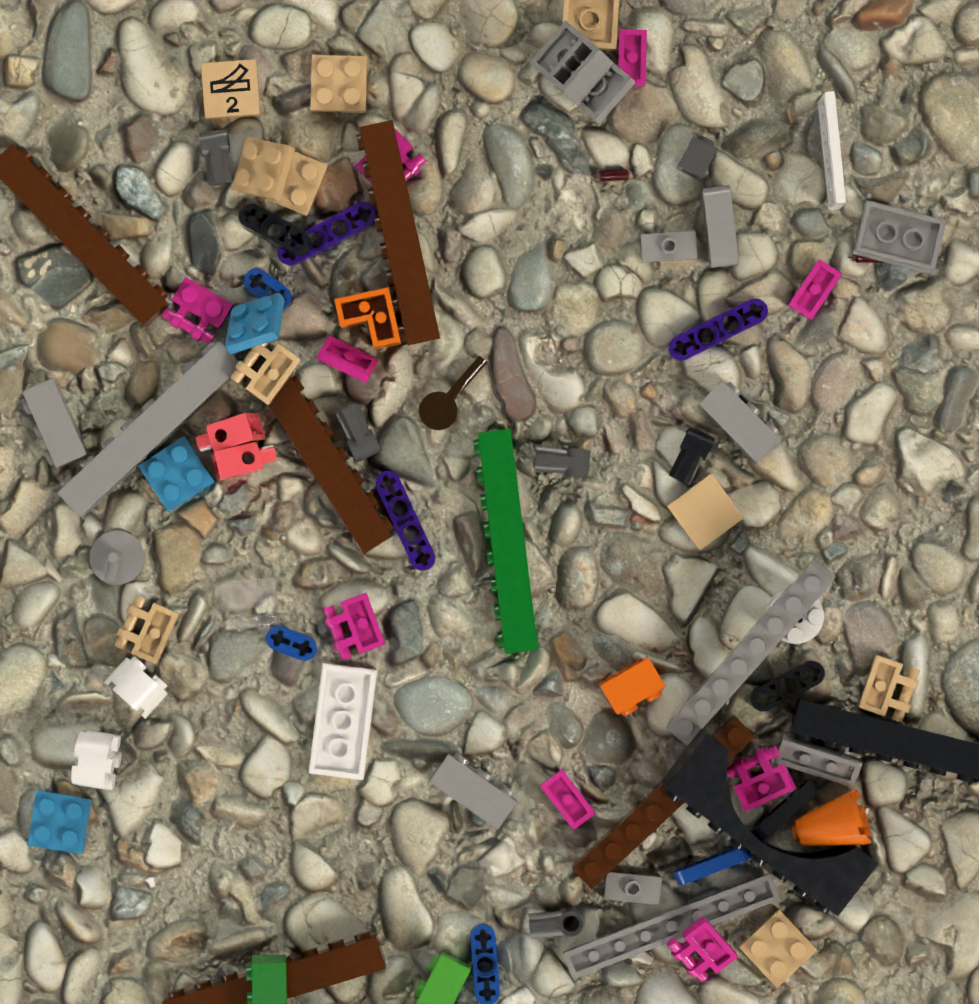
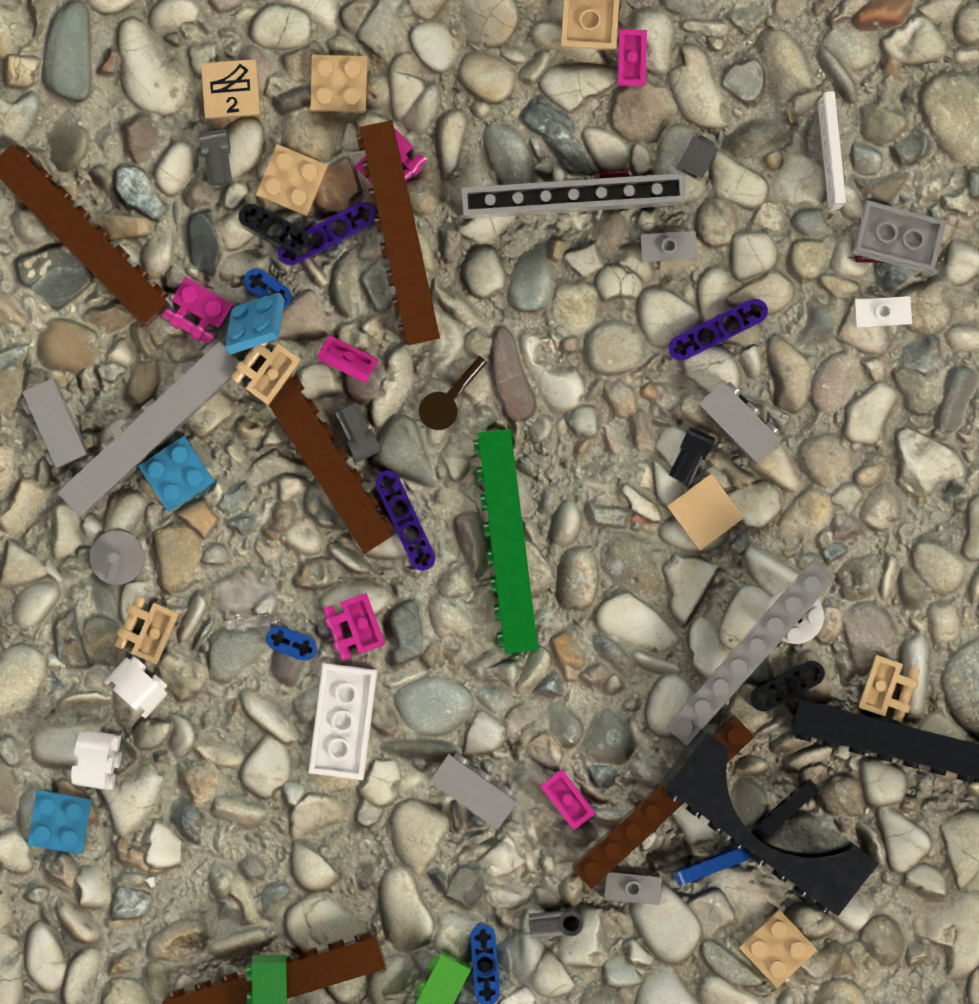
(229, 463): coral torso -> none
(240, 430): coral torso -> none
(263, 169): tan plate -> none
(371, 308): orange brick -> none
(569, 462): dark grey piece -> none
(573, 196): none -> light grey brick
(582, 72): light grey bracket -> none
(632, 685): orange brick -> none
(671, 924): light grey plate -> none
(708, 943): dark pink plate -> none
(719, 226): light grey beam -> none
(764, 786): dark pink plate -> none
(815, 289): dark pink plate -> none
(818, 761): light grey plate -> none
(834, 823): orange cone -> none
(883, 312): none -> white plate

